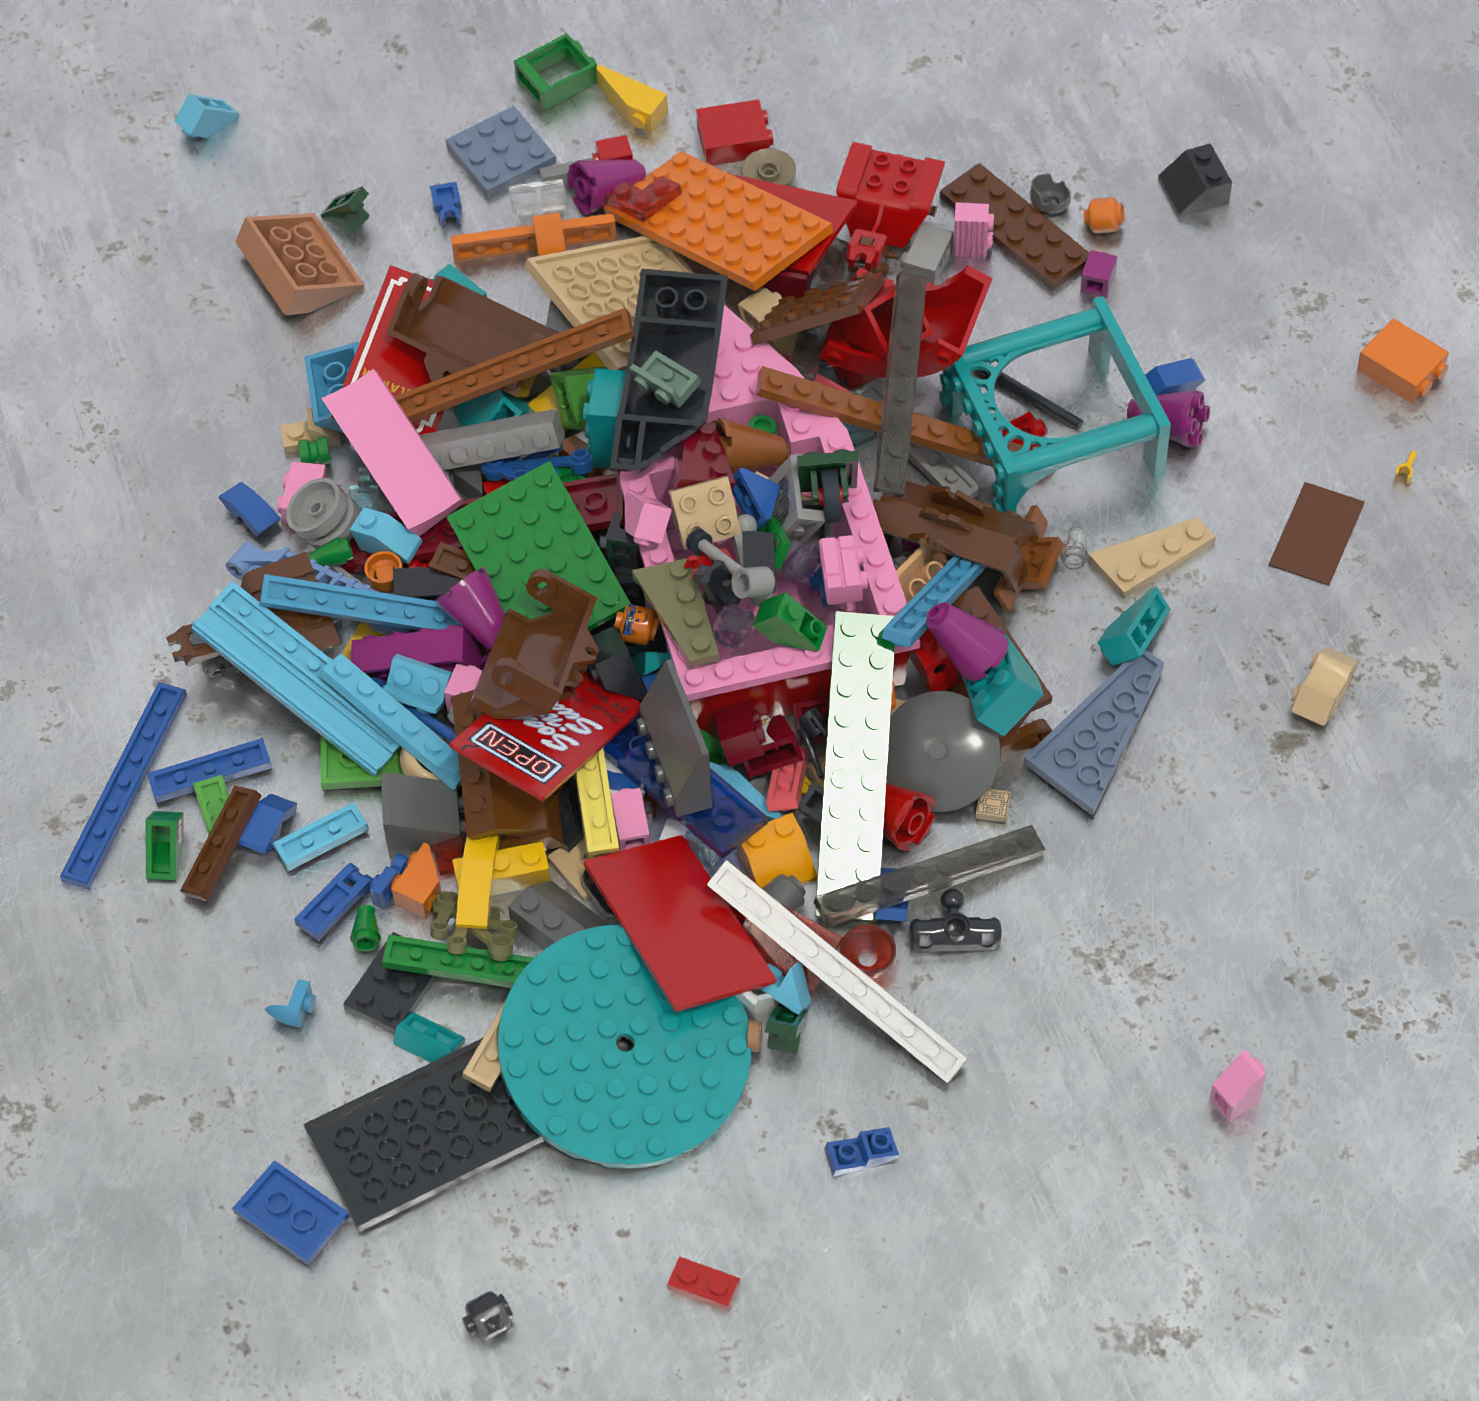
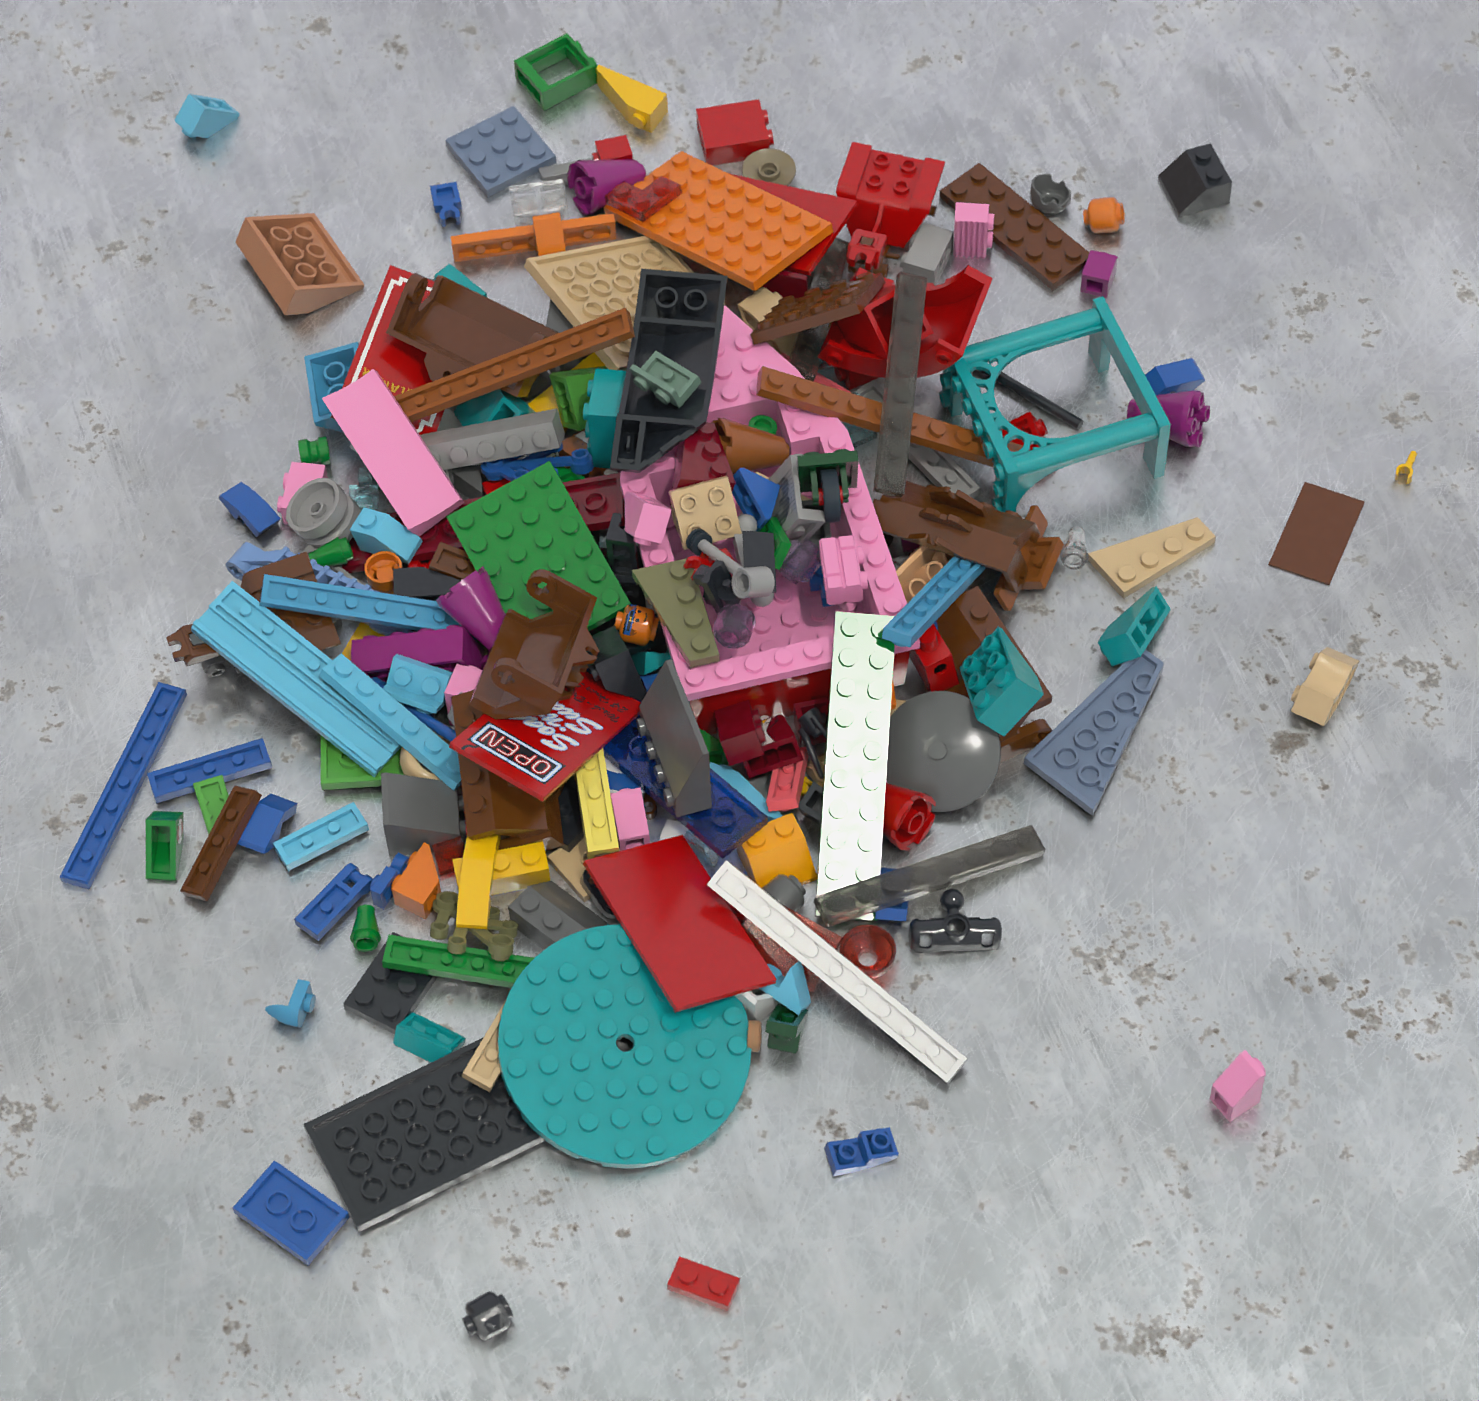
(306, 430): tan slope -> none
(347, 210): dark green slope -> none
(789, 623): green slope -> none
(967, 640): magenta cone -> none
(993, 806): tan tile -> none
(1403, 361): orange brick -> none

